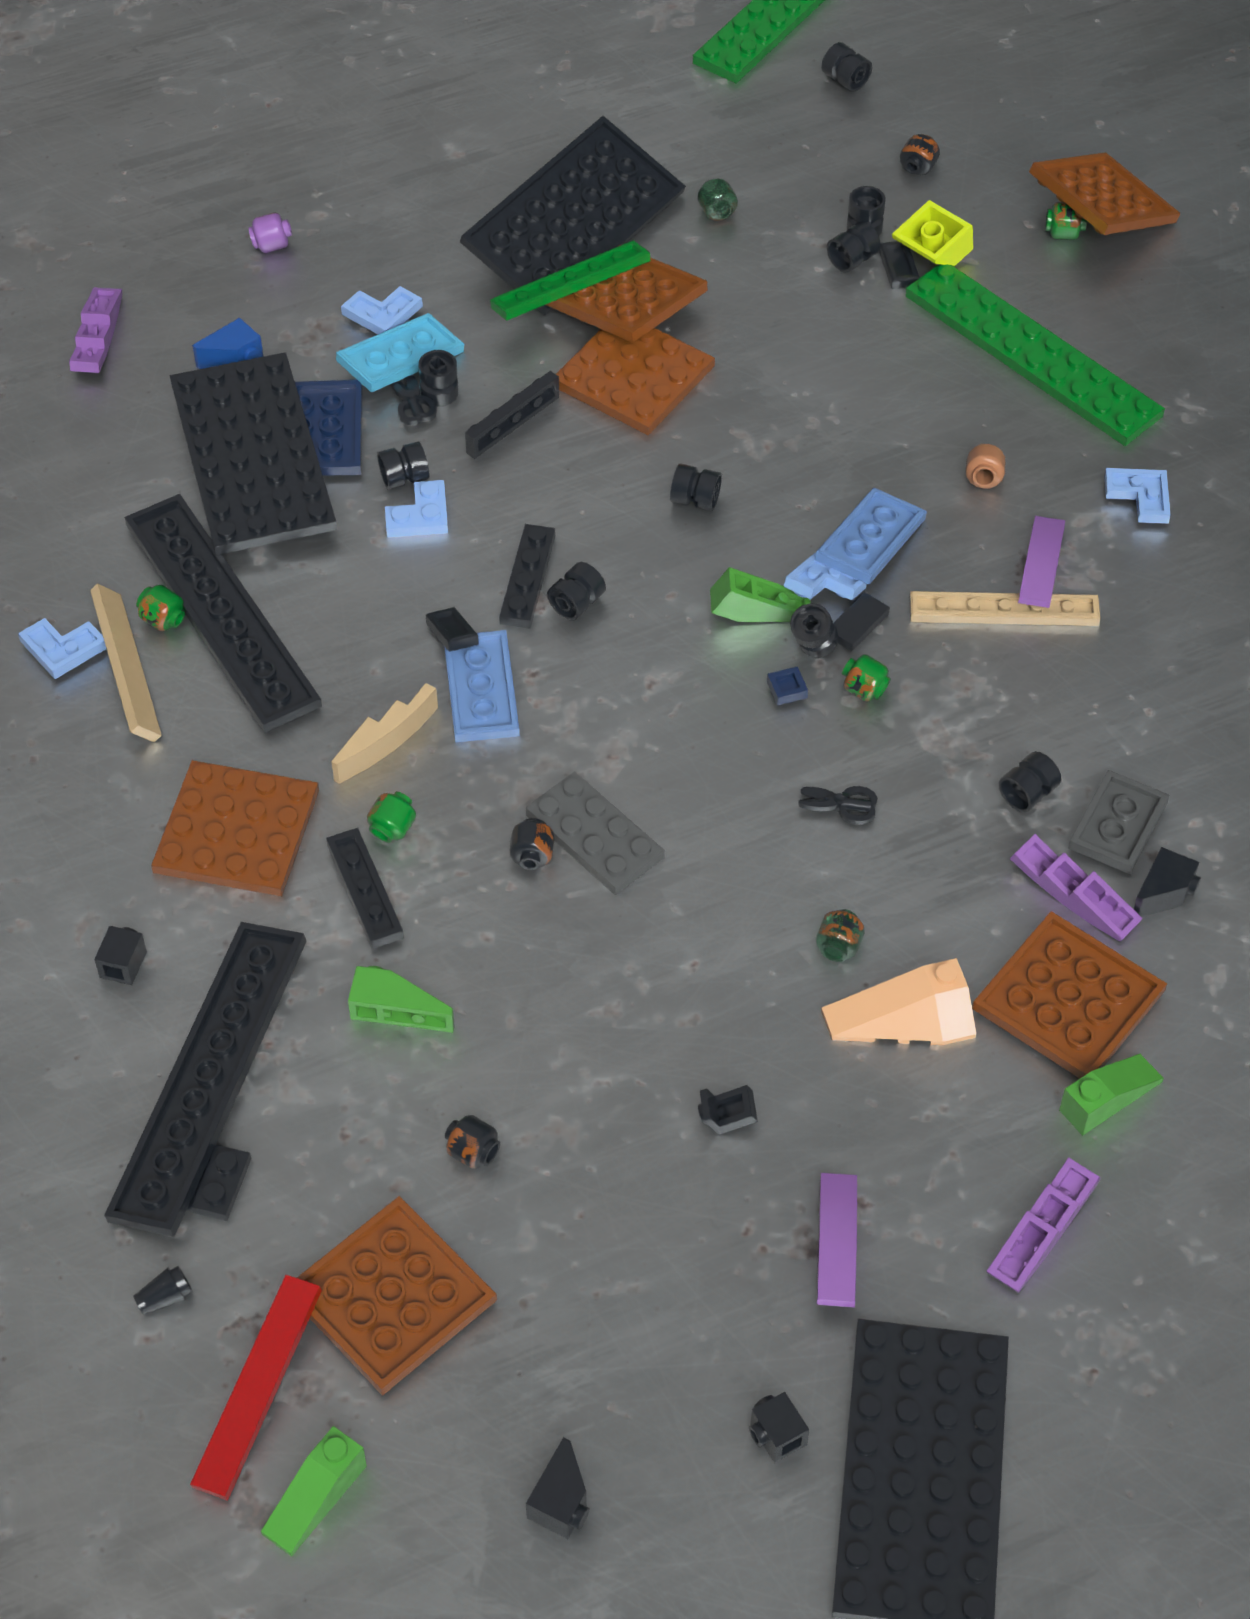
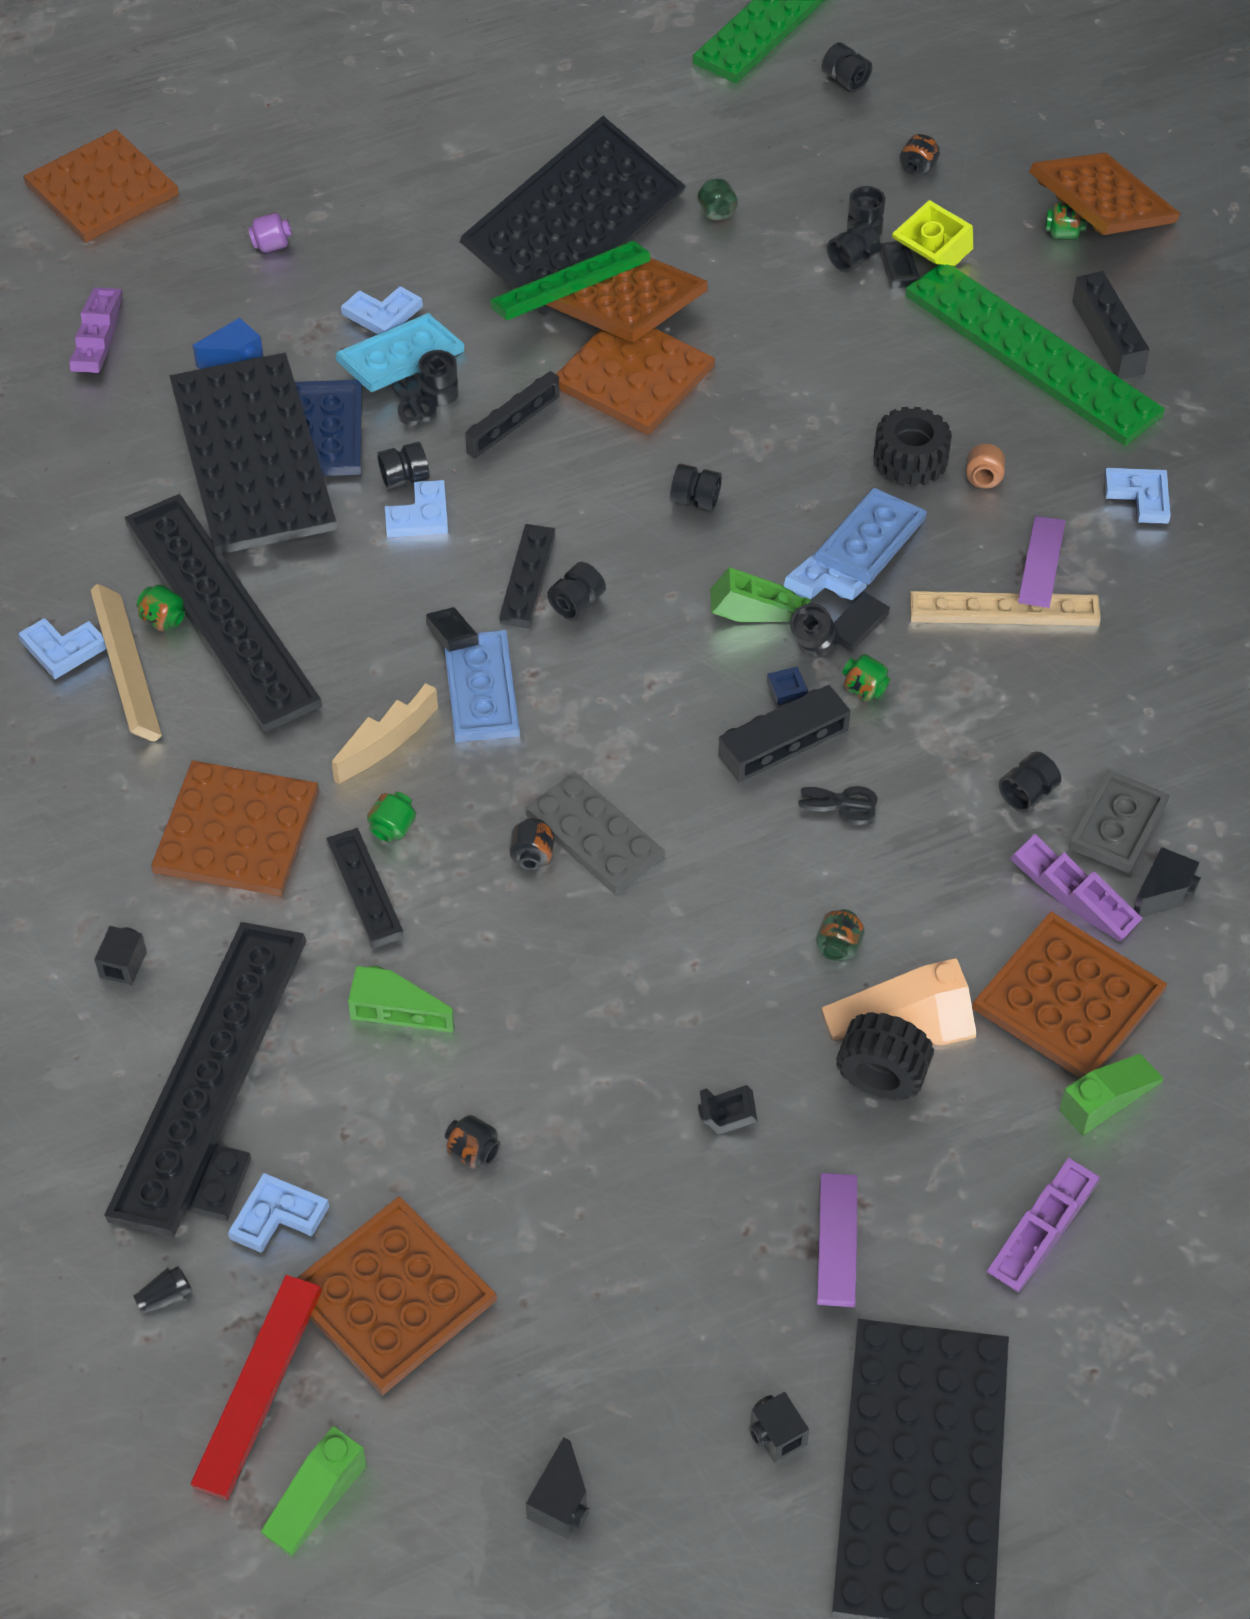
(101, 185): none -> dark orange plate
(276, 1203): none -> light blue plate
(783, 733): none -> black brick
(885, 1056): none -> black tyre
(912, 446): none -> black tyre
(1110, 325): none -> black brick

